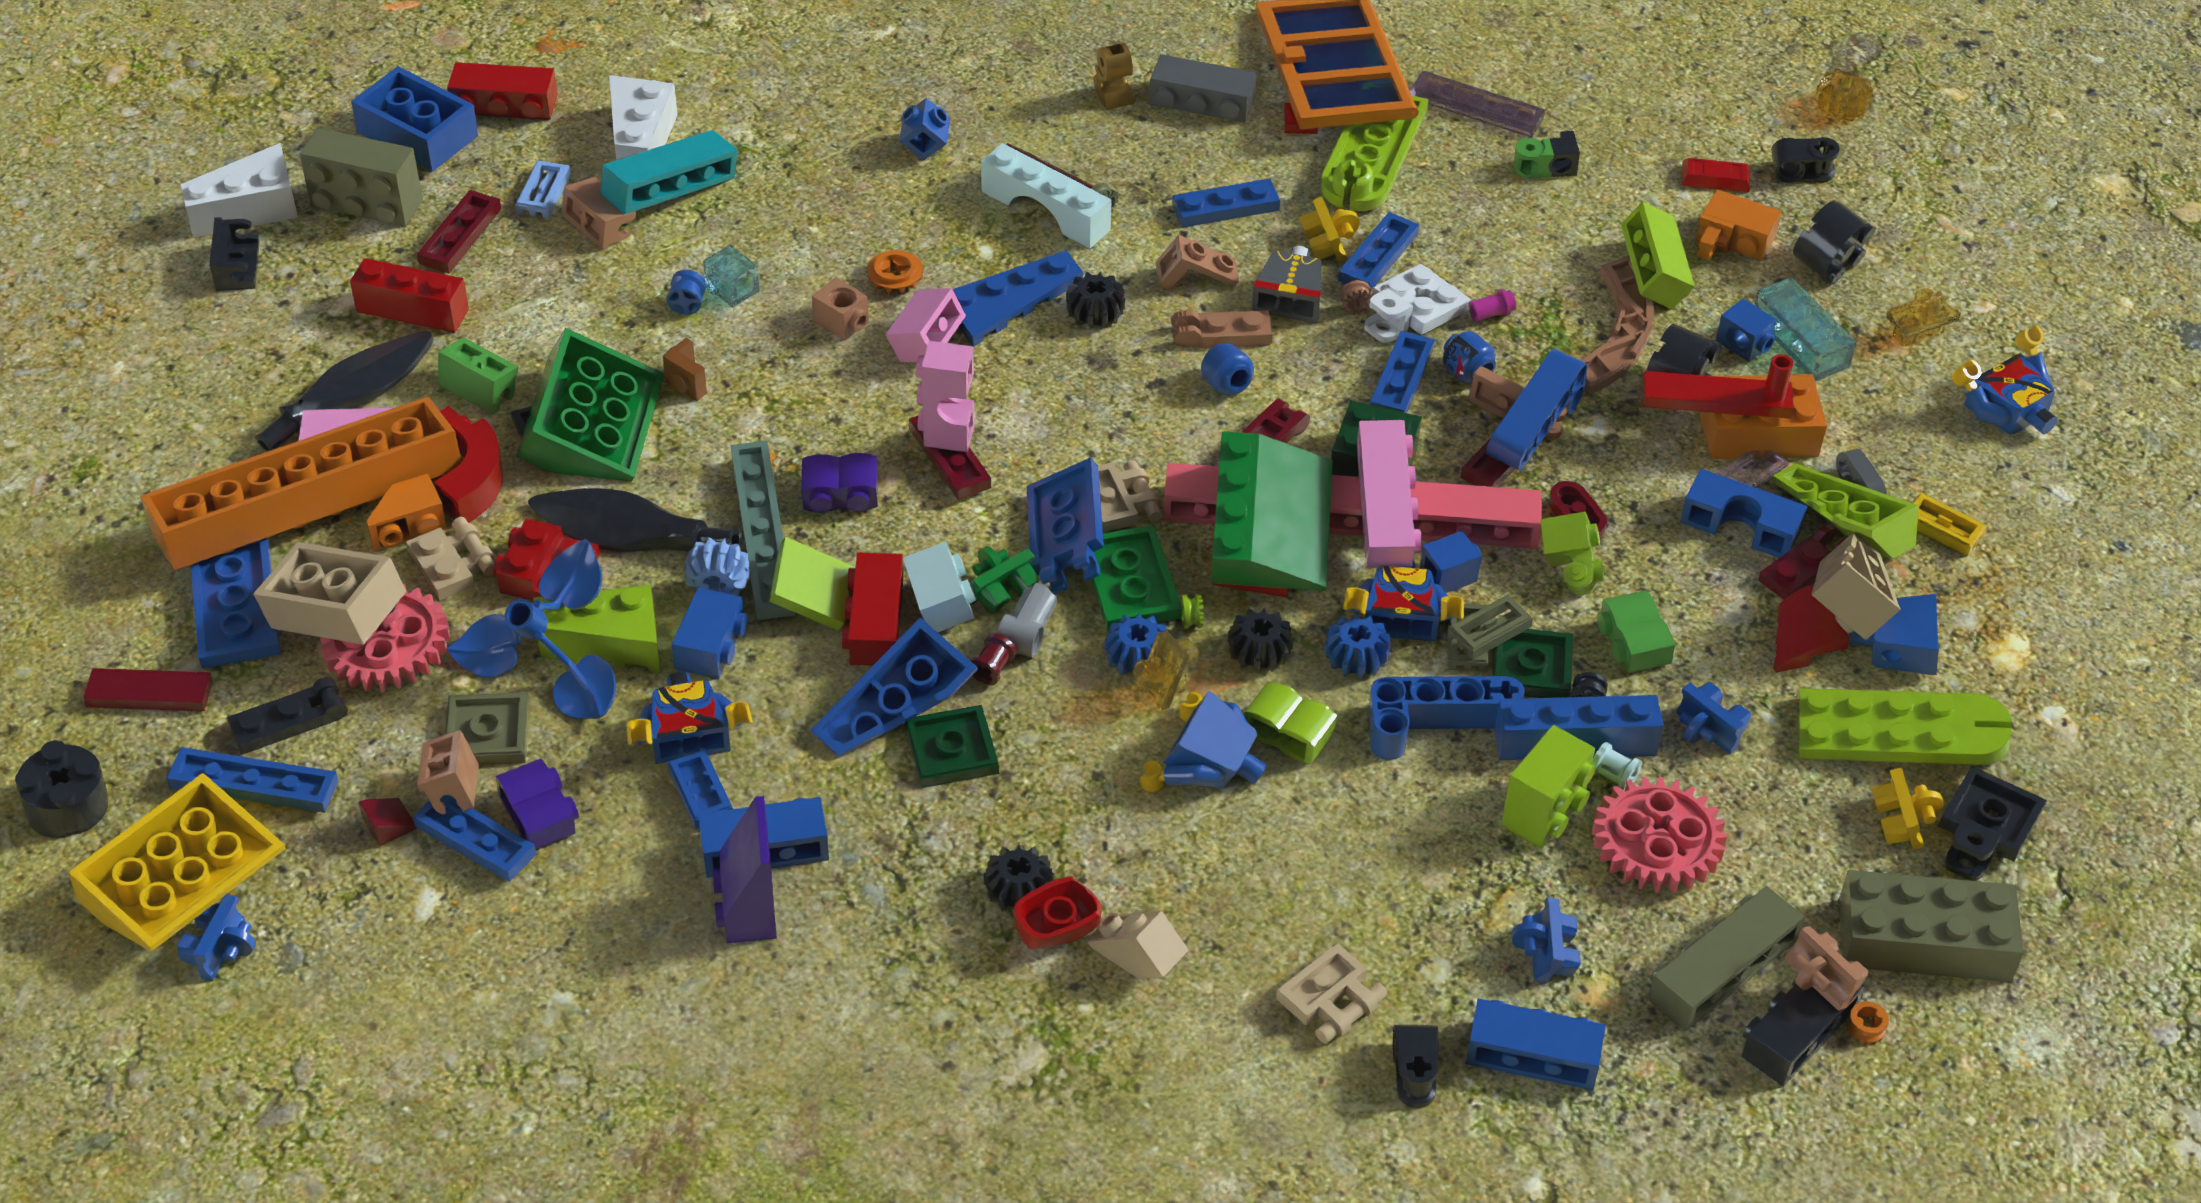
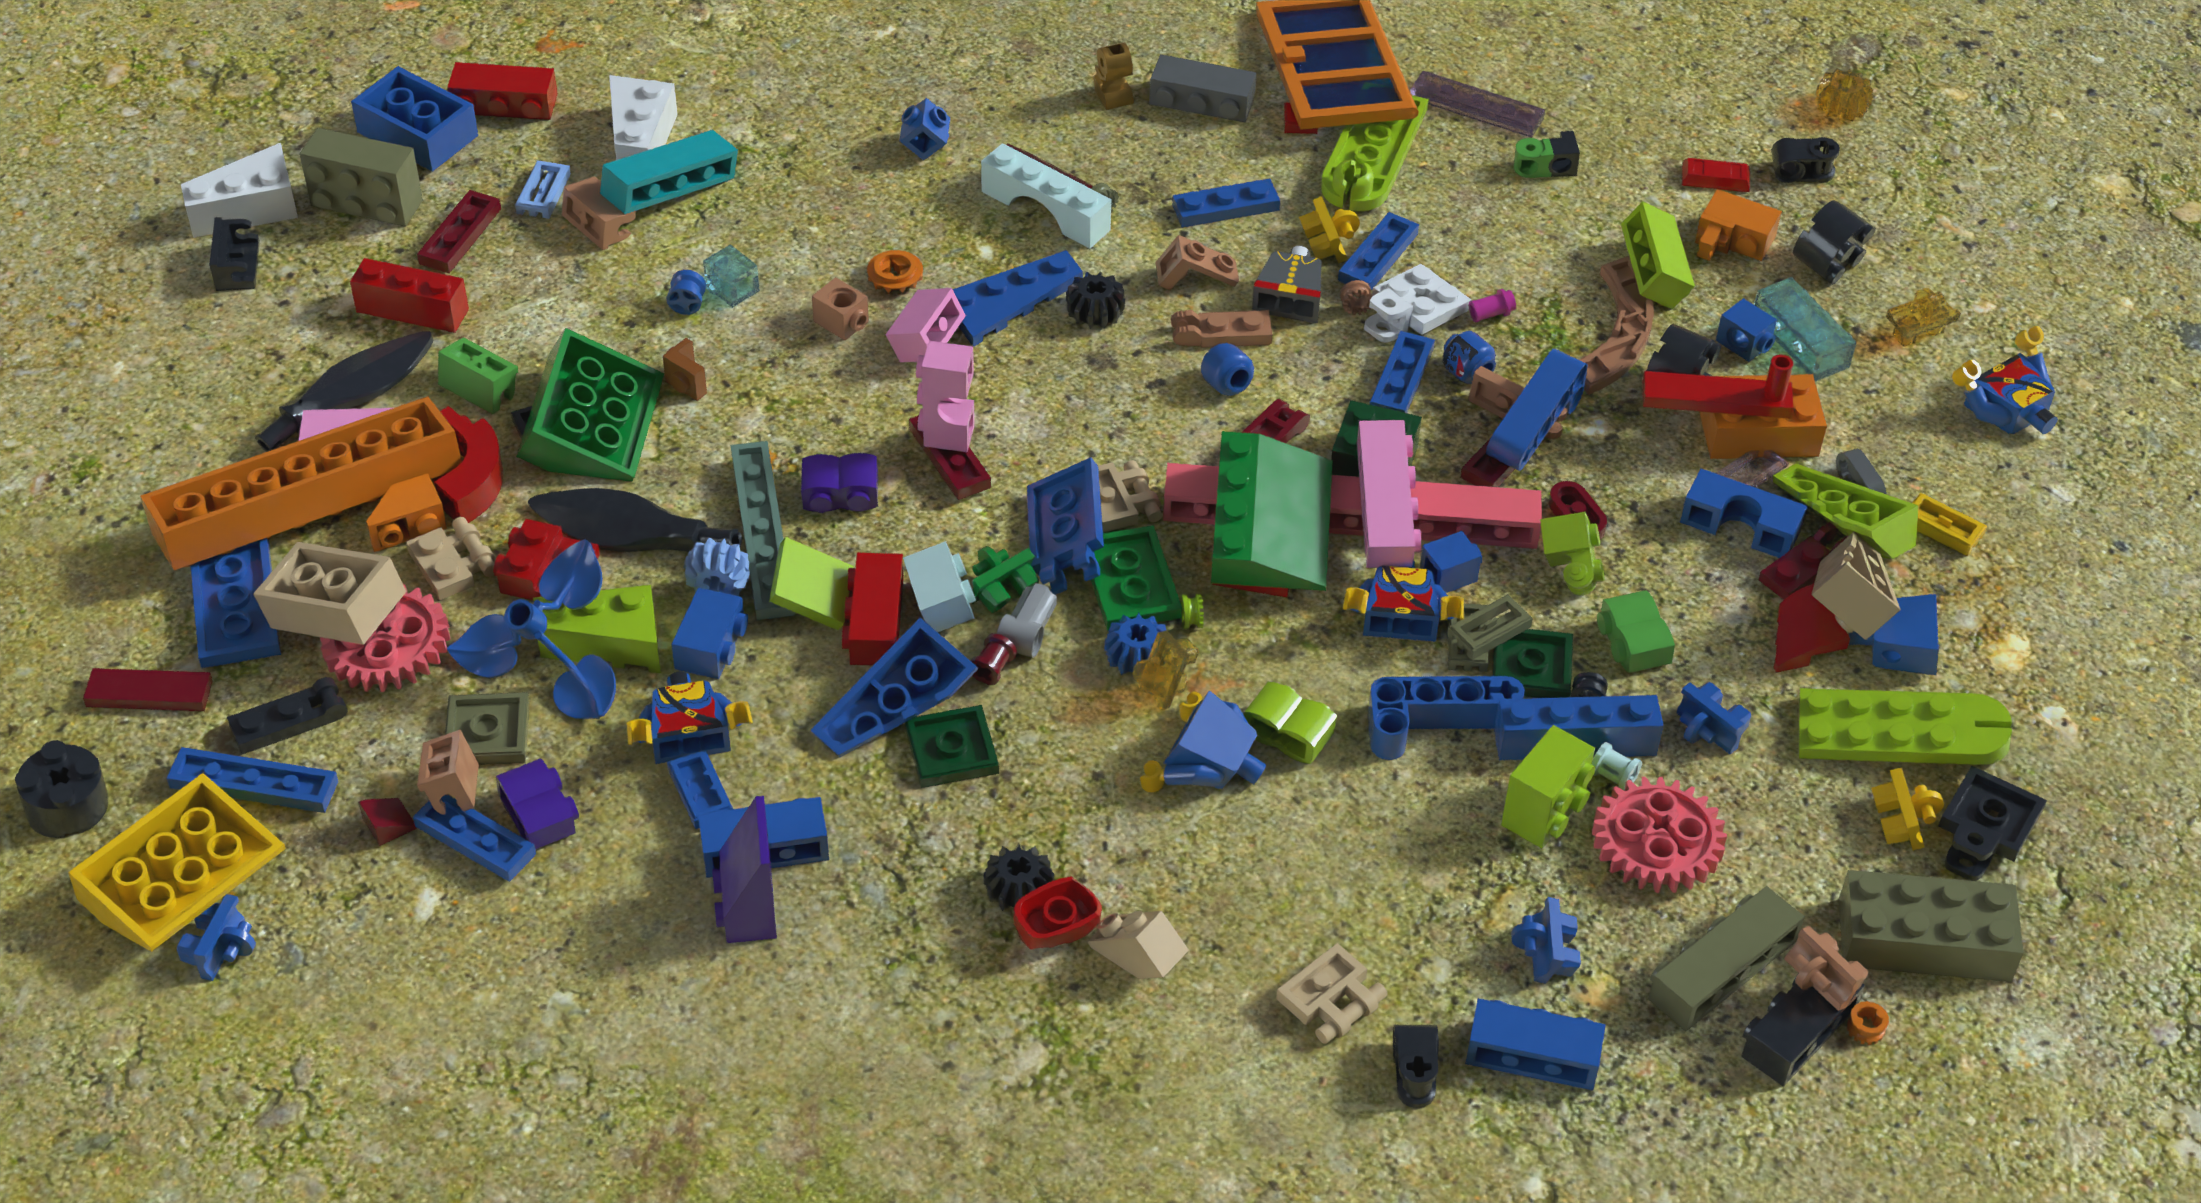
(1260, 640): black gear -> none
(1357, 646): blue gear -> none

